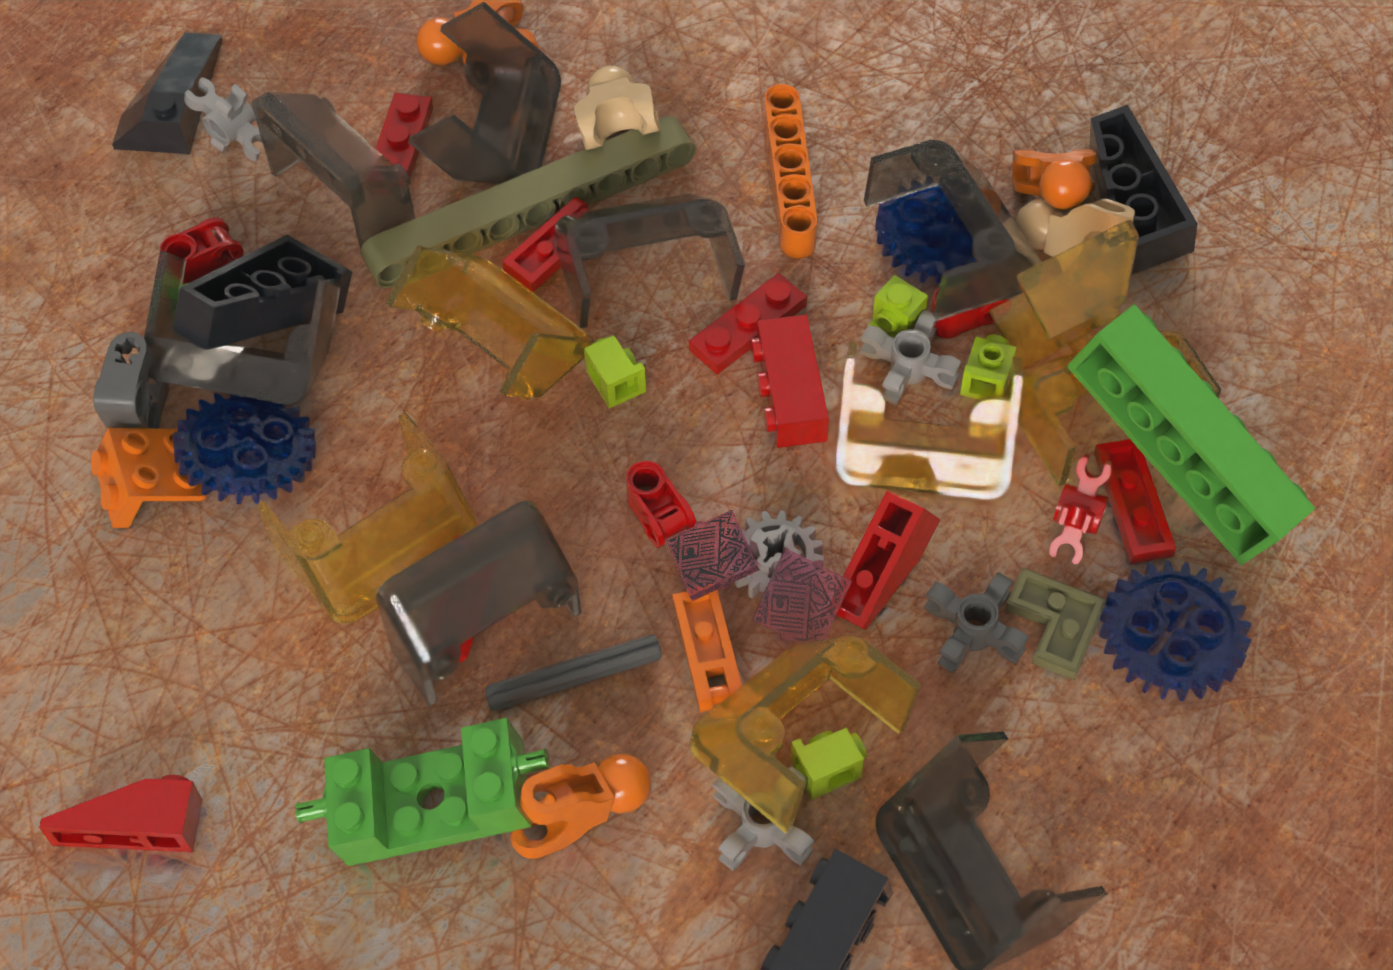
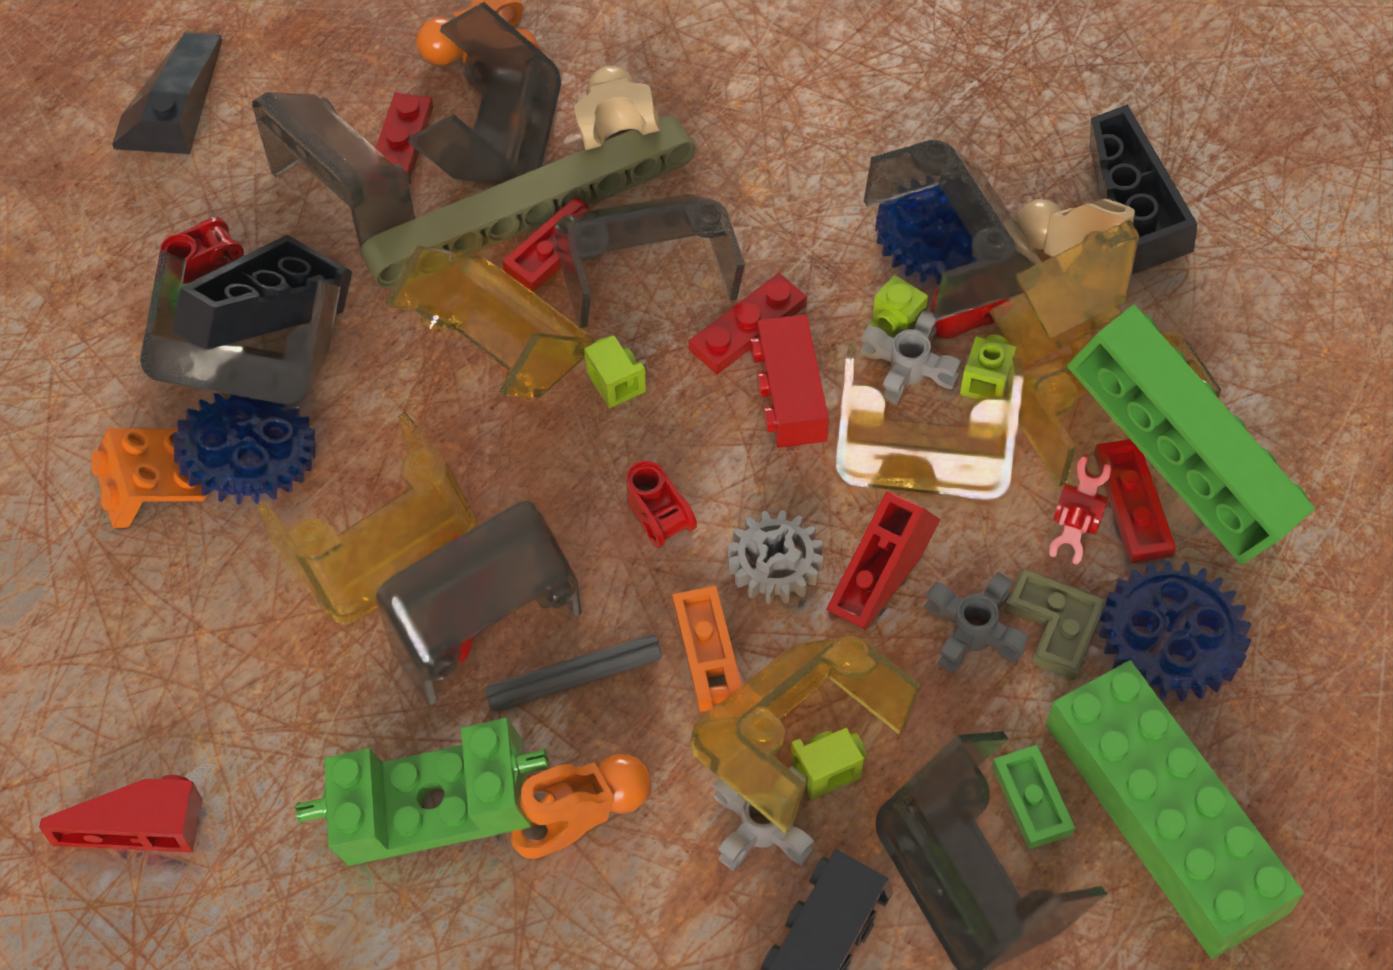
(123, 390): dark grey piece -> none
(226, 118): light grey pin -> none
(712, 555): clear pink piece -> none
(790, 171): orange beam -> none
(801, 599): clear pink piece -> none
(1033, 797): none -> bright green plate
(1057, 178): orange piece -> none
(1173, 809): none -> bright green brick

